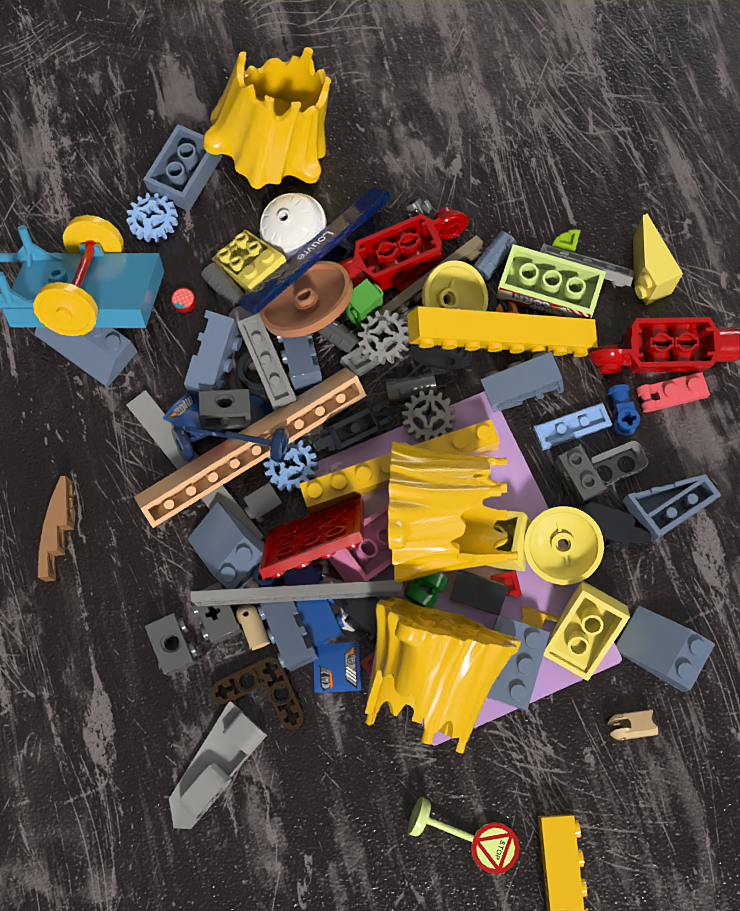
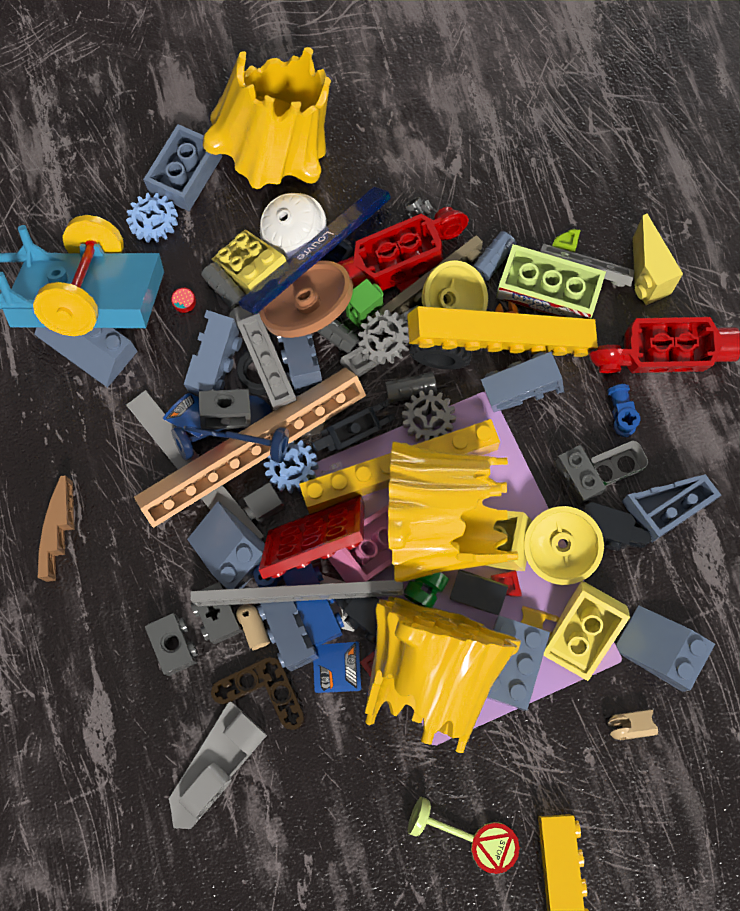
(572, 426): light blue tile -> none
(673, 392): coral plate -> none

